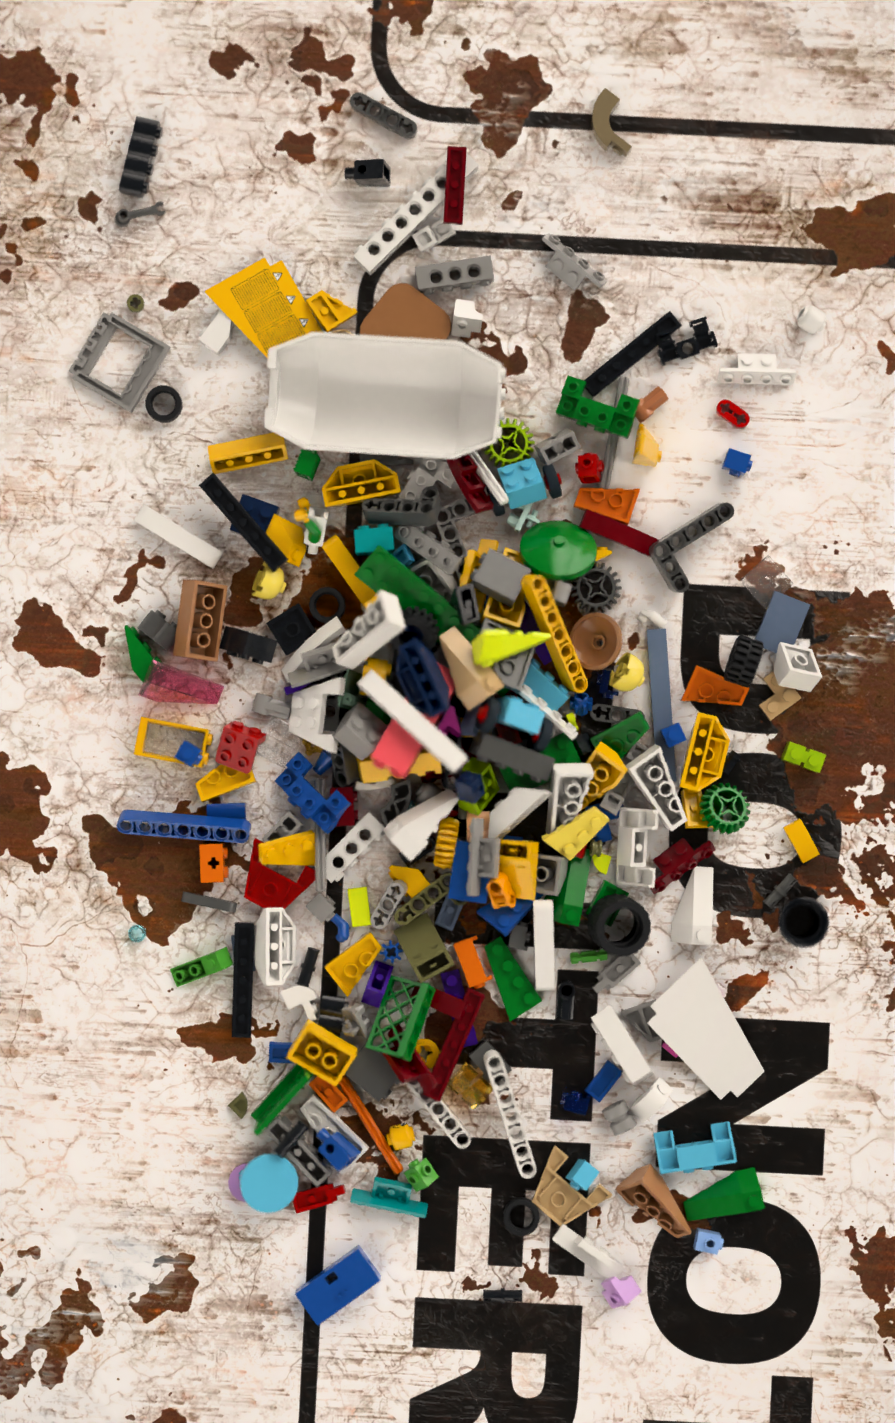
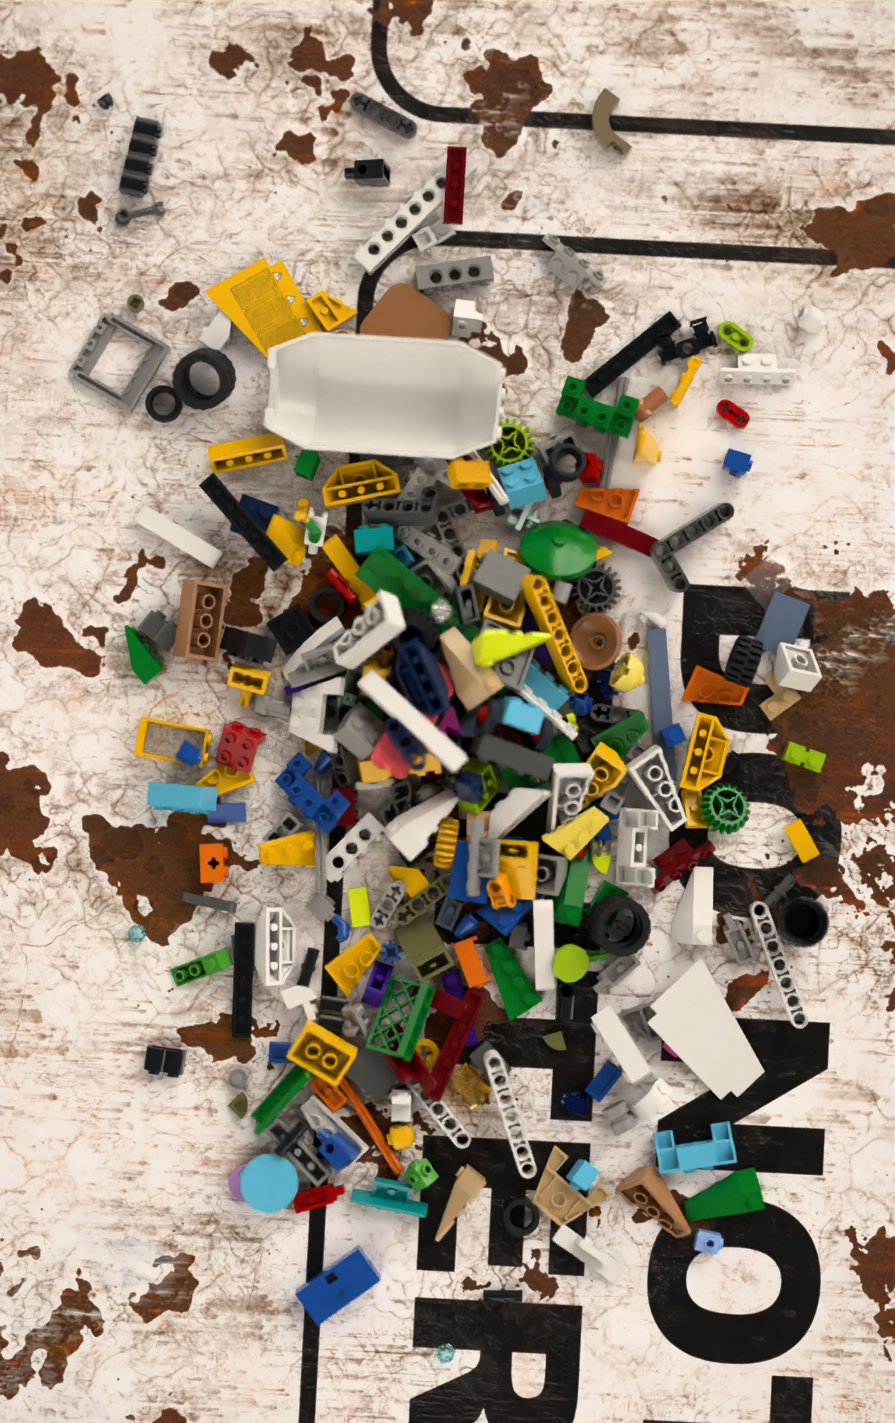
(105, 100): none -> black hinge
(165, 1060): none -> black brick
(174, 685): clear pink wedge -> none
(175, 830): blue beam -> none
(182, 797): none -> medium azure brick
(184, 387): none -> black tyre
(237, 1078): none -> light grey plate
(249, 680): none -> yellow brick
(268, 583): light yellow cylinder -> none
(271, 888): red wing -> none
(342, 585): none -> red pin
(386, 653): none -> reddish brown pin
(401, 1106): none -> white brick
(403, 735): none -> dark blue beam
(441, 611): none -> clear gear
(443, 1347): none -> clear light blue bush
(465, 1189): none -> tan wedge
(467, 925): none -> blue cone
(469, 474): none -> yellow brick
(555, 1040): none -> olive tile
(570, 963): none -> lime tile
(573, 450): none -> black tyre
(621, 1291): lavender brick -> none
(685, 381): none -> yellow hinge
(737, 334): none -> lime plate
(738, 940): none -> light grey hinge
(785, 971): none -> white beam

